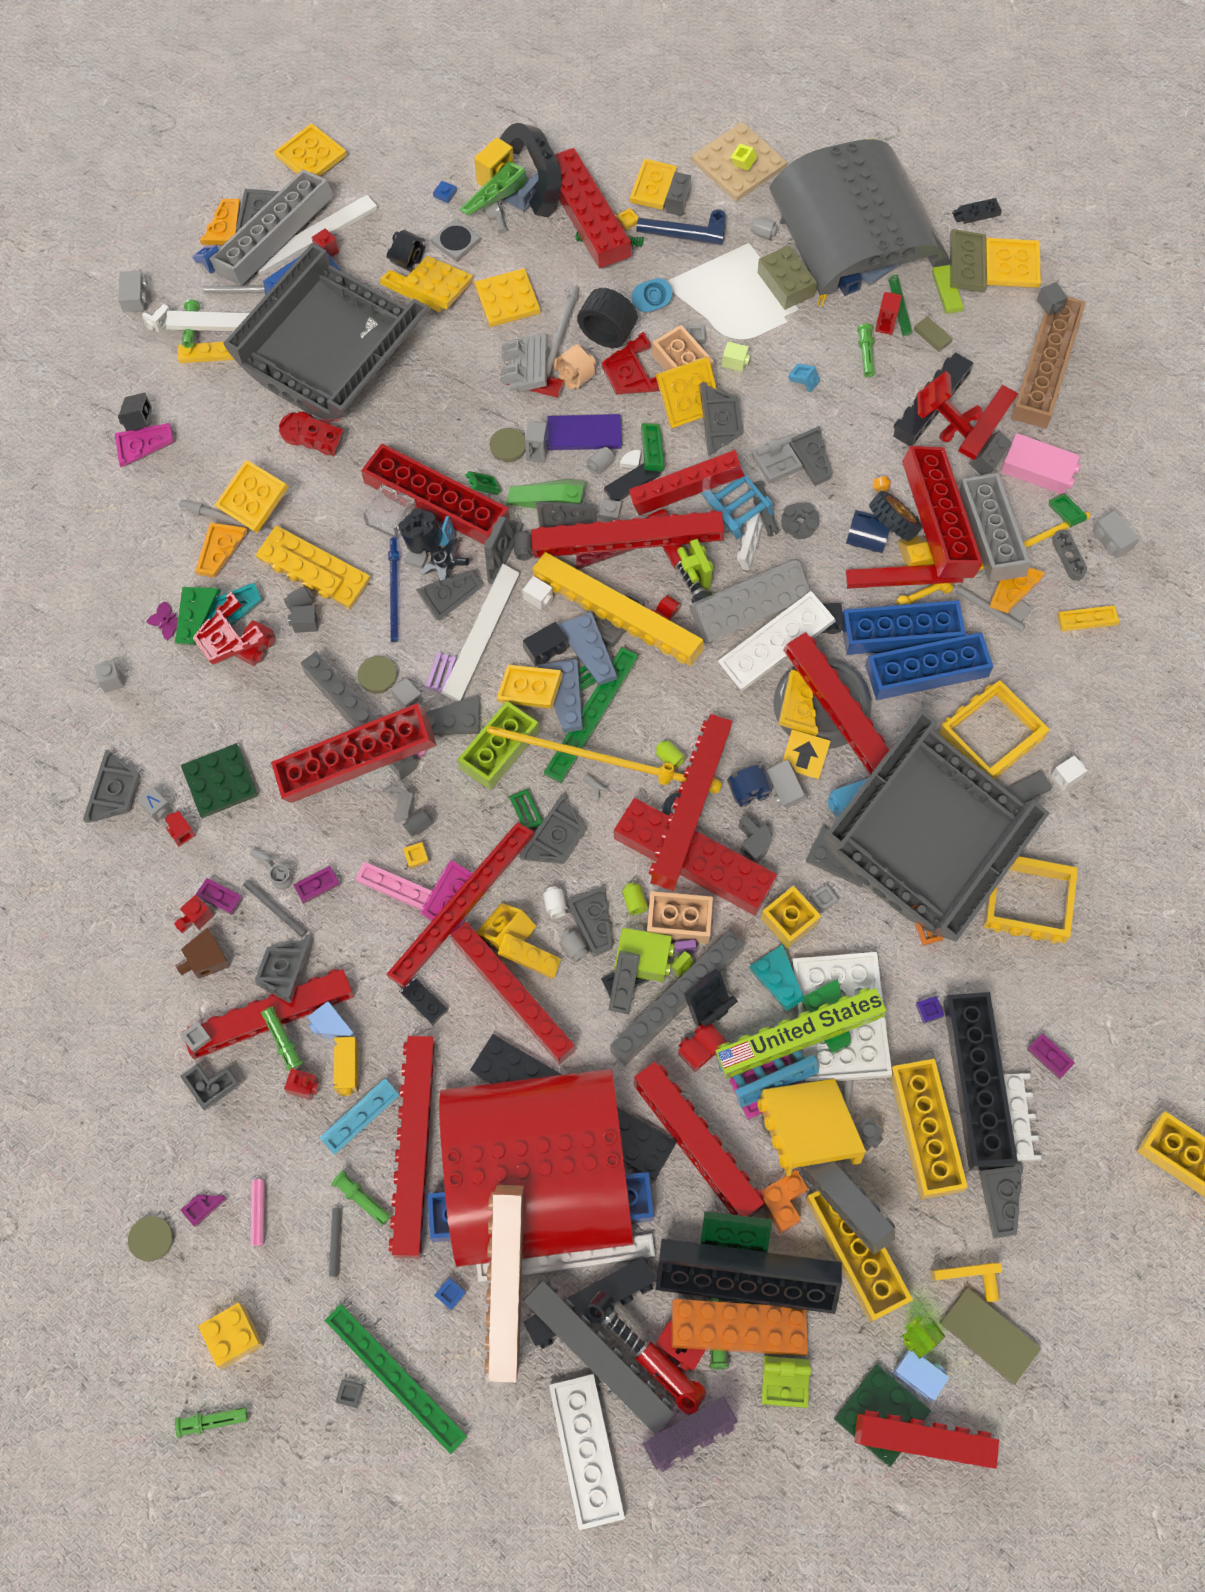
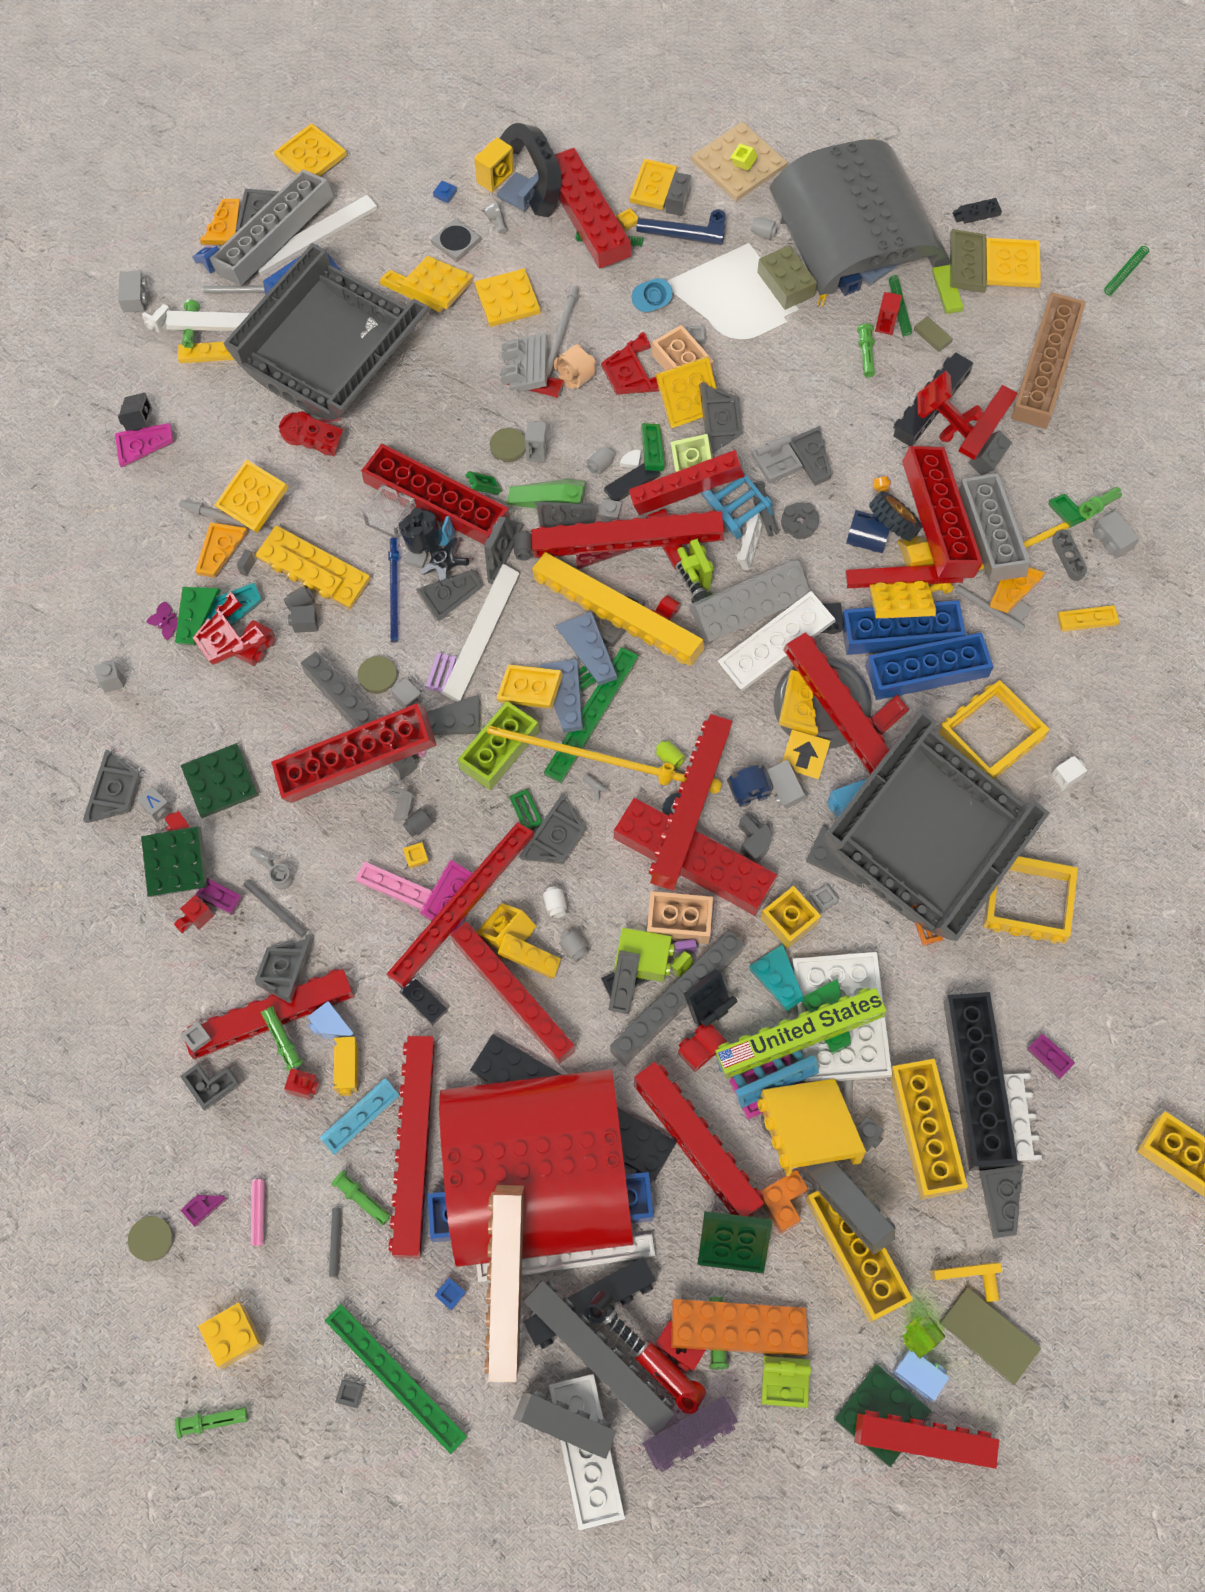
(174, 861): none -> dark green plate
(202, 956): reddish brown torso -> none
(246, 562): none -> dark grey tile
(316, 884): magenta plate -> none
(326, 241): red brick -> none
(406, 250): black brick -> none
(501, 185): bright green wedge -> none
(538, 593): white brick -> none
(545, 644): black brick -> none
(565, 1424): none -> dark grey wedge
(584, 432): dark purple tile -> none
(592, 920): dark grey wing -> none
(607, 317): black tyre -> none
(634, 899): lime brick -> none
(691, 451): none -> yellowish green brick
(735, 356): yellowish green brick -> none
(749, 1276): black brick -> none
(805, 375): dark azure bracket -> none
(889, 714): none -> red tile
(902, 600): none -> yellow plate
(930, 1010): dark purple plate -> none
(1030, 787): dark grey tile -> none
(1041, 464): bright pink brick -> none
(1052, 299): dark grey brick -> none
(1097, 504): none -> bright green pin
(1124, 268): none -> green piece

